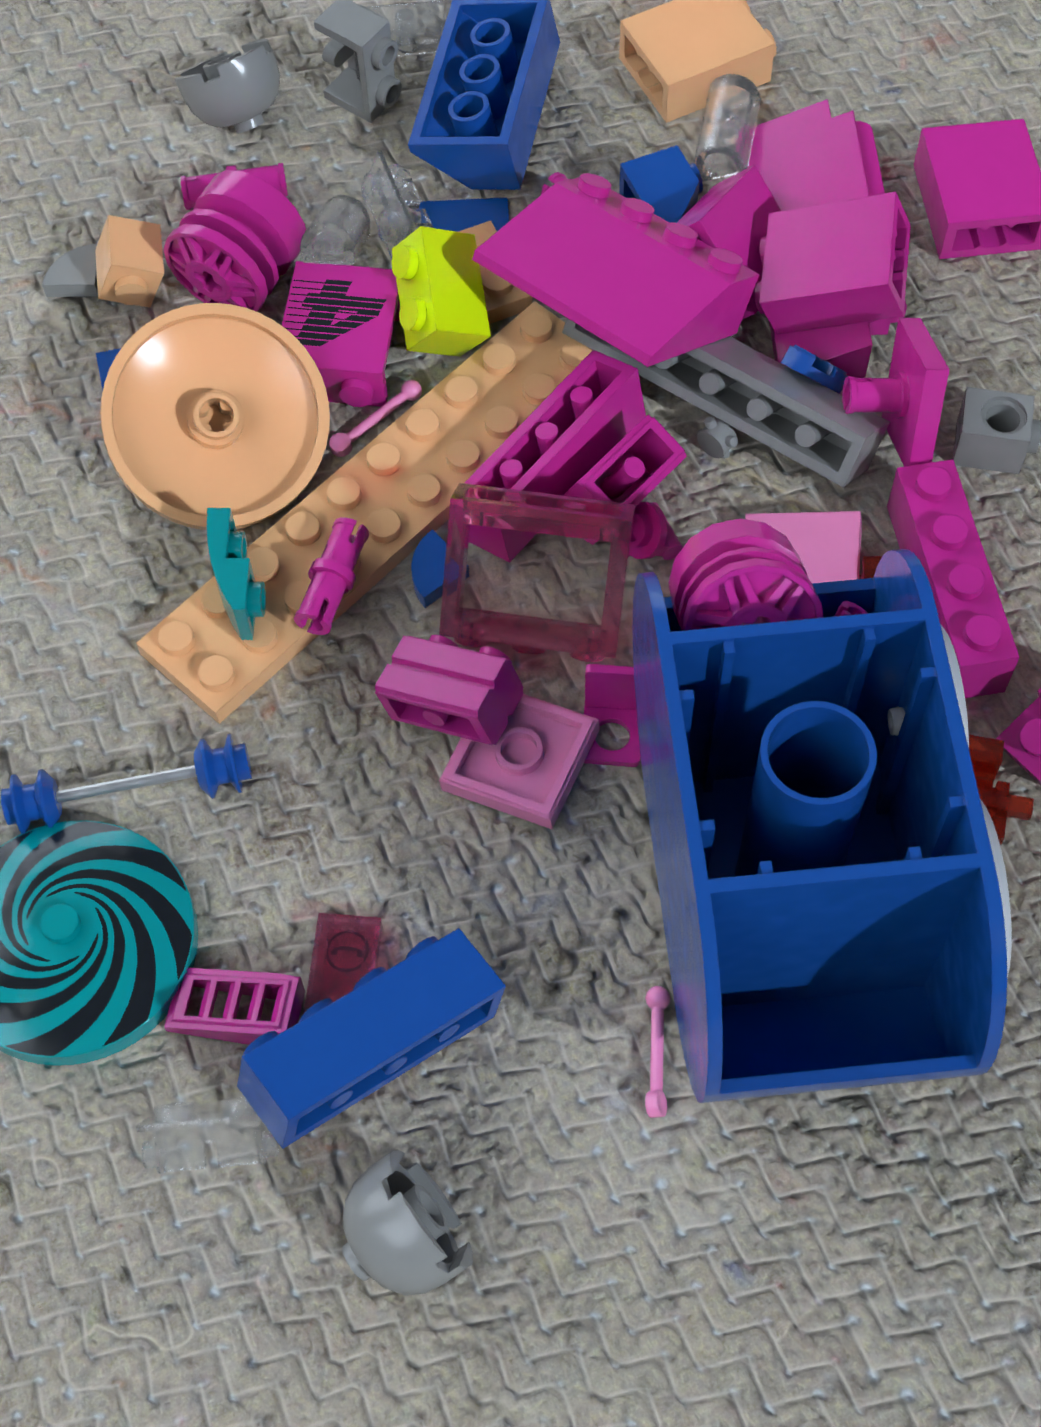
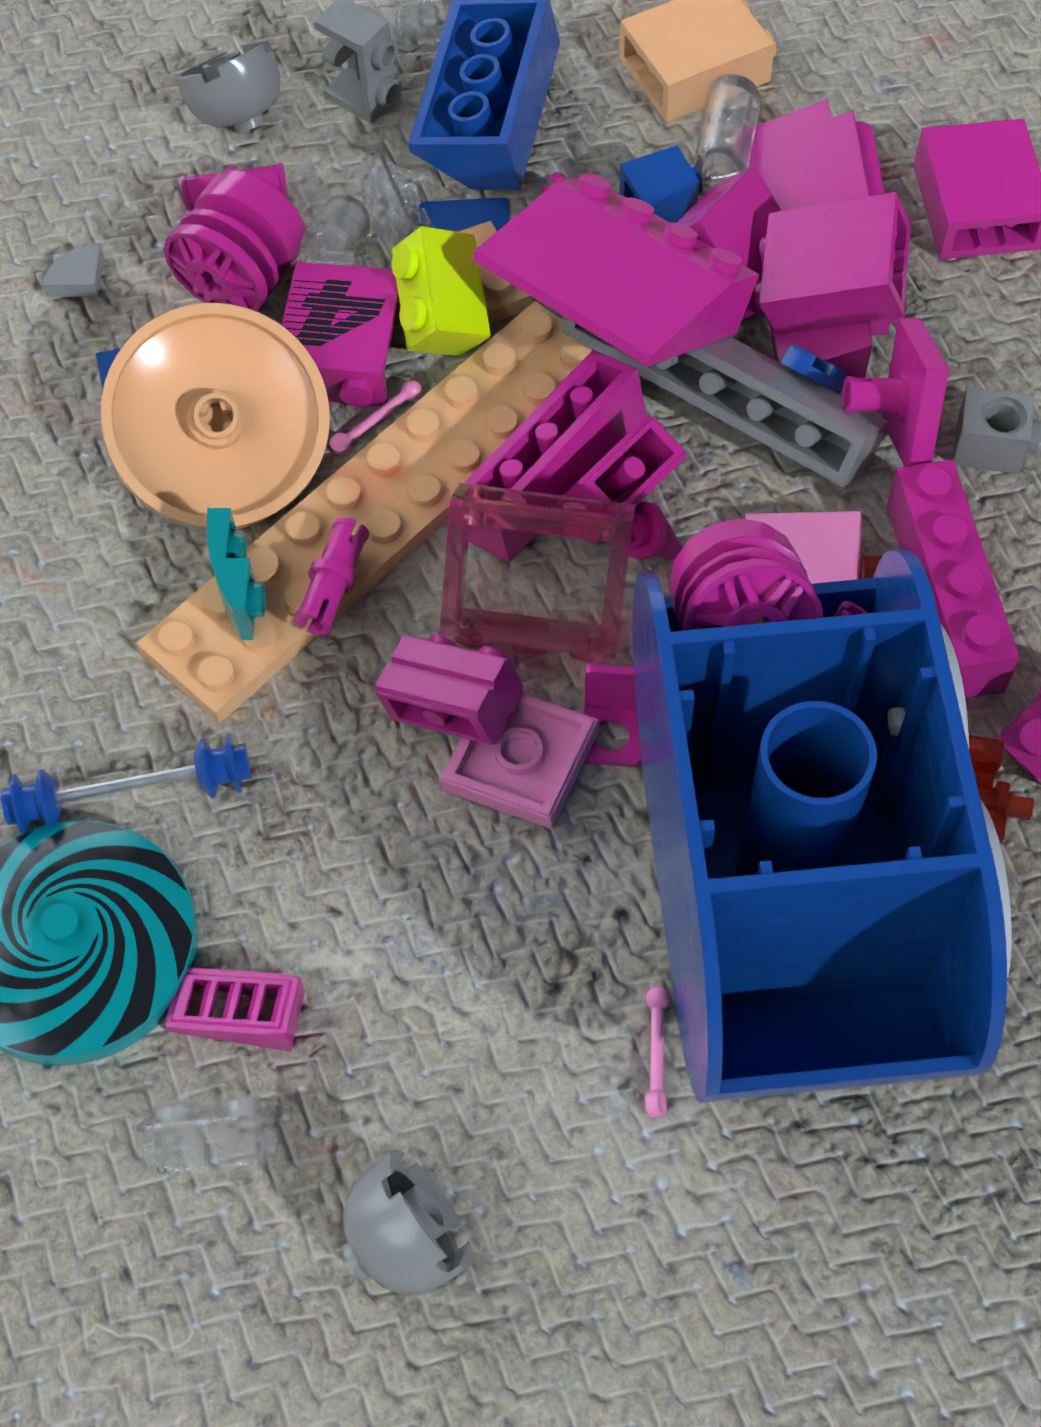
(129, 261): light nougat brick -> none
(342, 954): clear pink tile -> none
(368, 1036): blue brick -> none
(429, 567): blue tile -> none
(717, 438): light grey piece -> none

